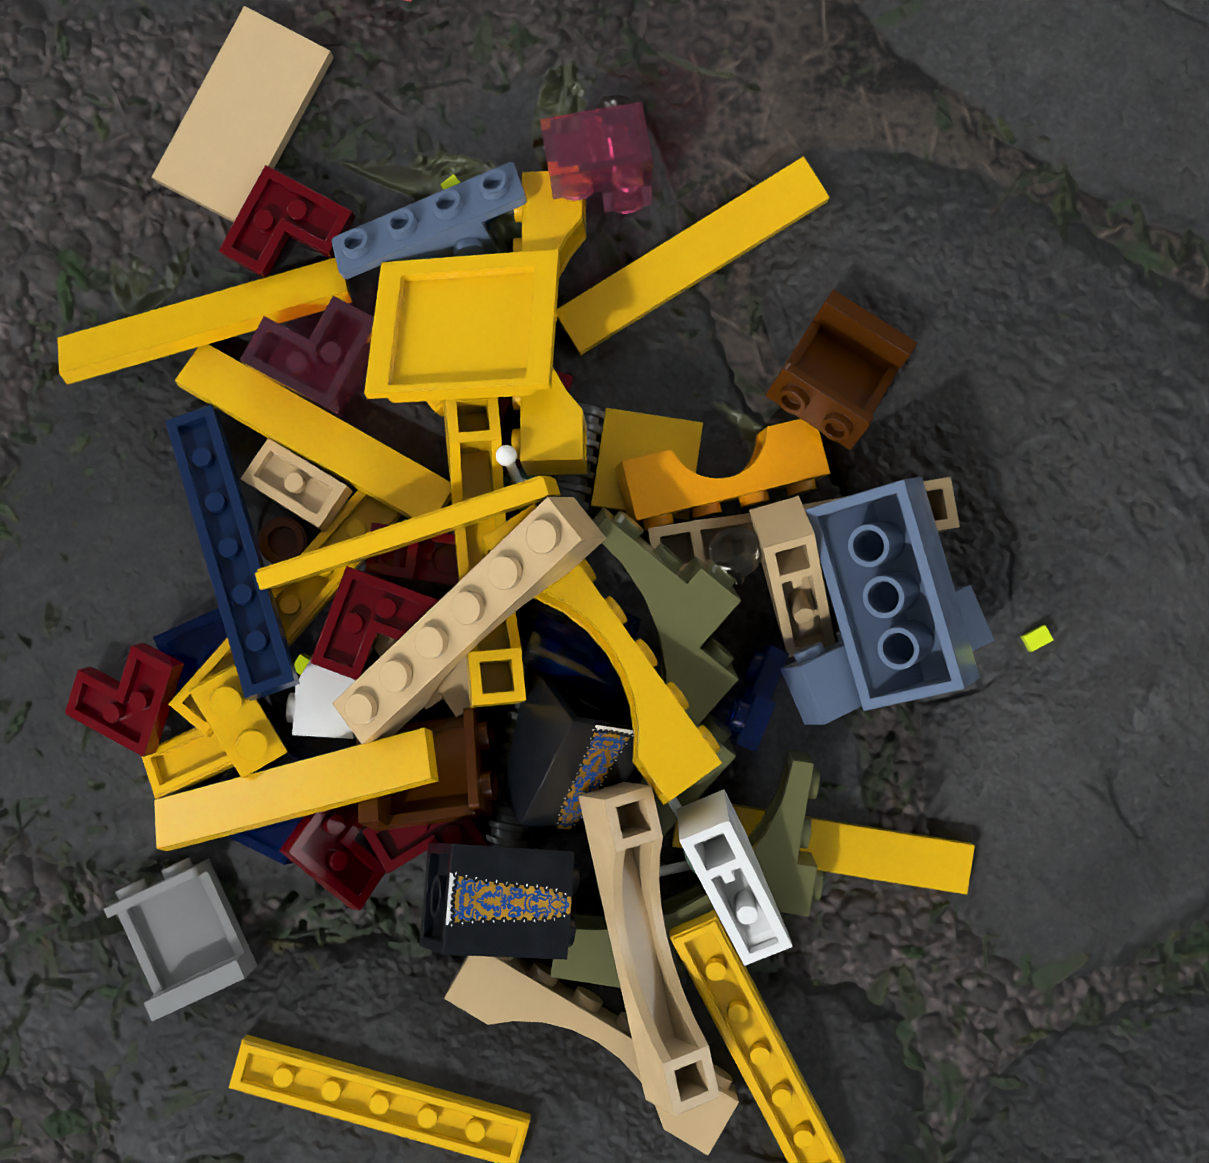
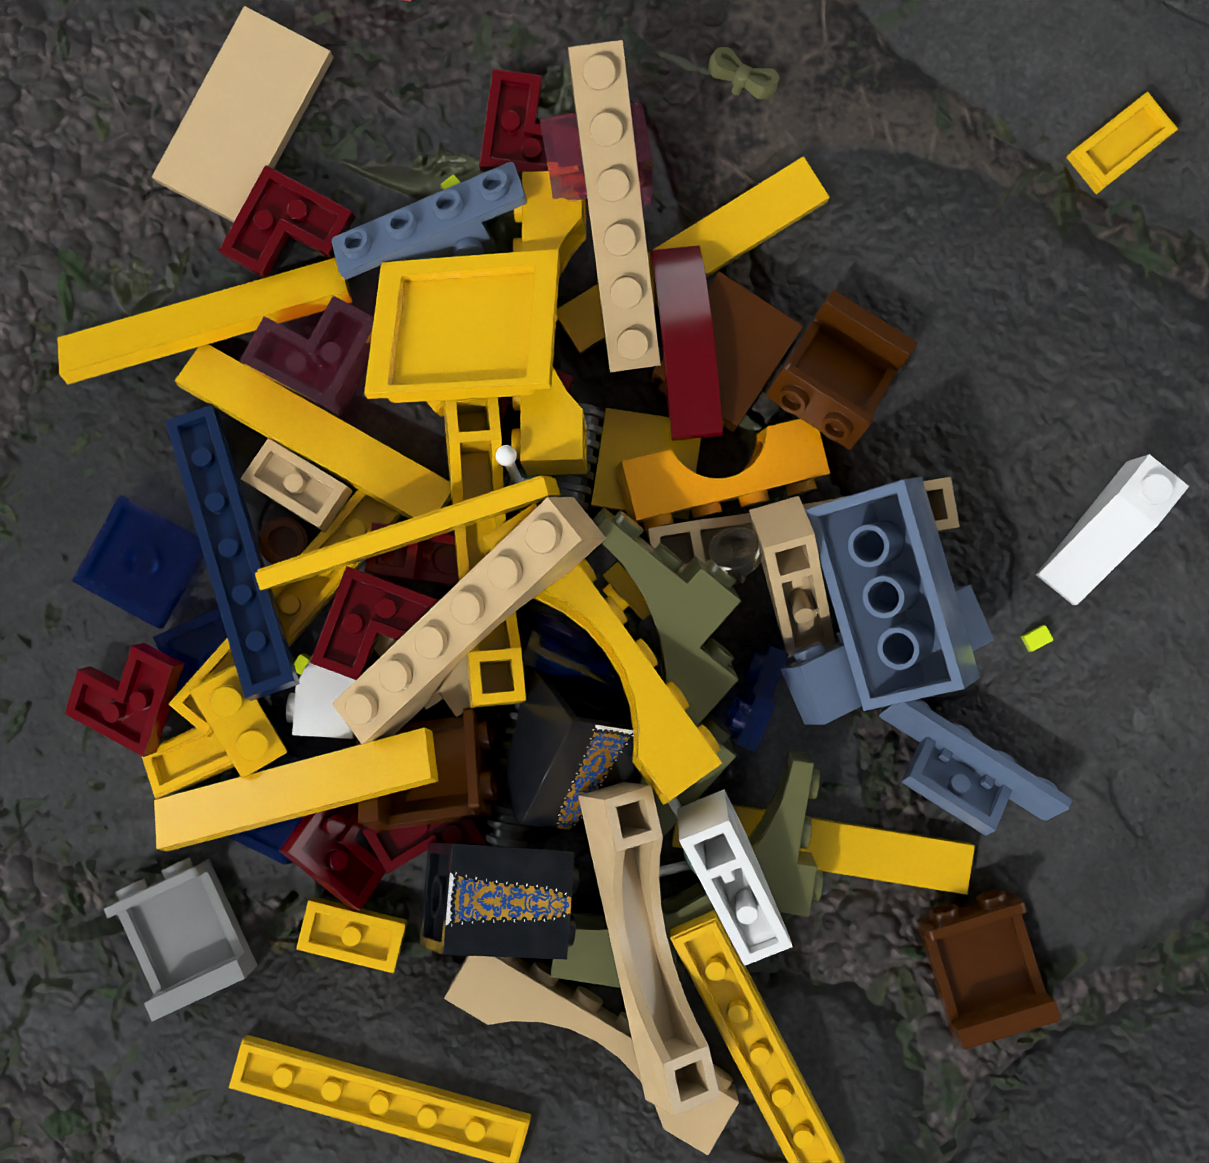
(140, 562): none -> clear blue plate
(352, 935): none -> yellow plate
(511, 123): none -> dark red plate
(614, 204): none -> tan arch
(625, 591): none -> yellow bracket
(687, 343): none -> dark red slope
(748, 346): none -> reddish brown panel
(758, 81): none -> olive piece
(966, 773): none -> sand blue bracket
(986, 969): none -> reddish brown panel
(1112, 527): none -> white slope
(1121, 143): none -> yellow tile

